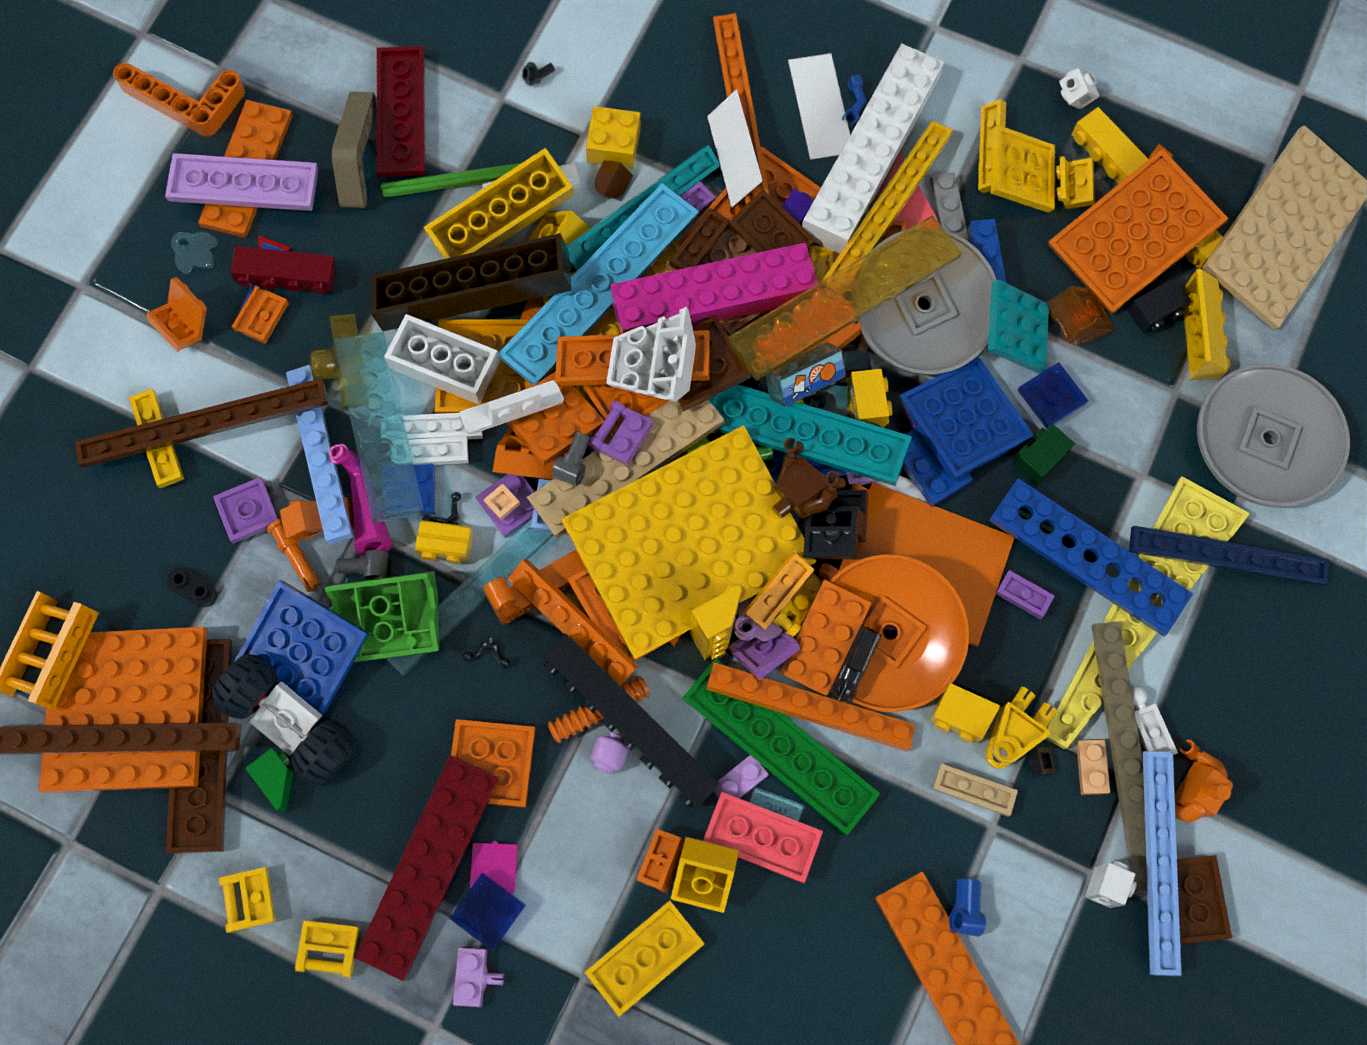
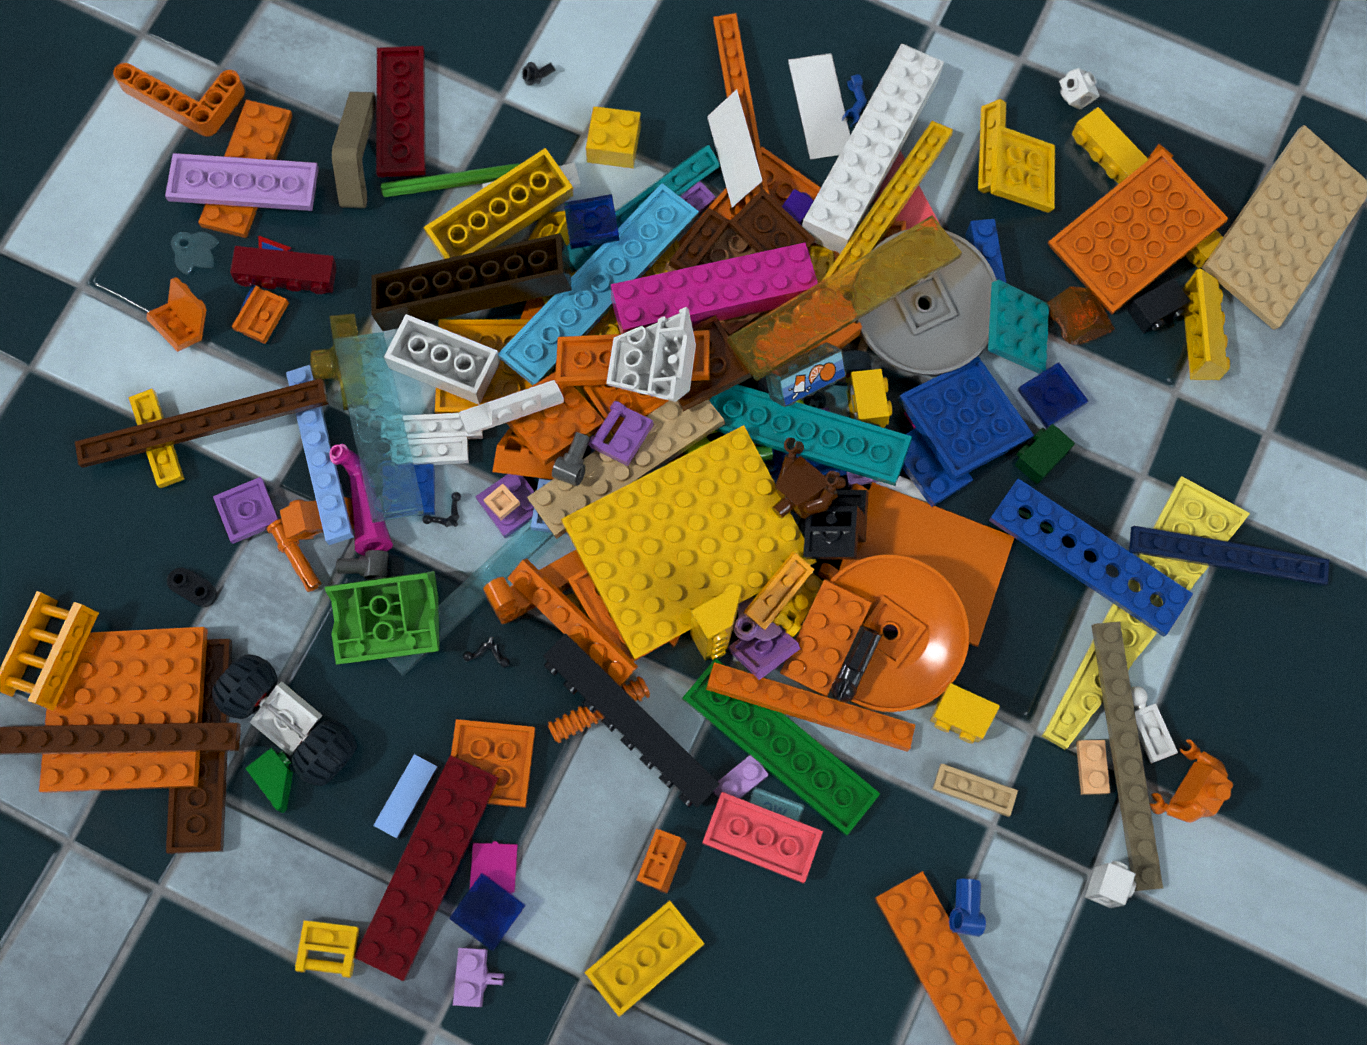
(256, 899): yellow plate -> none
(305, 644): blue plate -> none
(406, 796): none -> light blue tile
(444, 542): yellow brick -> none
(591, 221): none -> clear blue plate
(609, 753): lavender head -> none
(612, 179): reddish brown brick -> none
(704, 874): yellow brick -> none
(948, 203): light grey plate -> none
(1017, 731): yellow piece -> none
(1025, 594): medium lavender plate -> none
(1041, 761): black plate -> none
(1076, 182): yellow bracket -> none
(1161, 863): light blue plate -> none
(1201, 901): reddish brown plate -> none
(1300, 416): light grey dish -> none

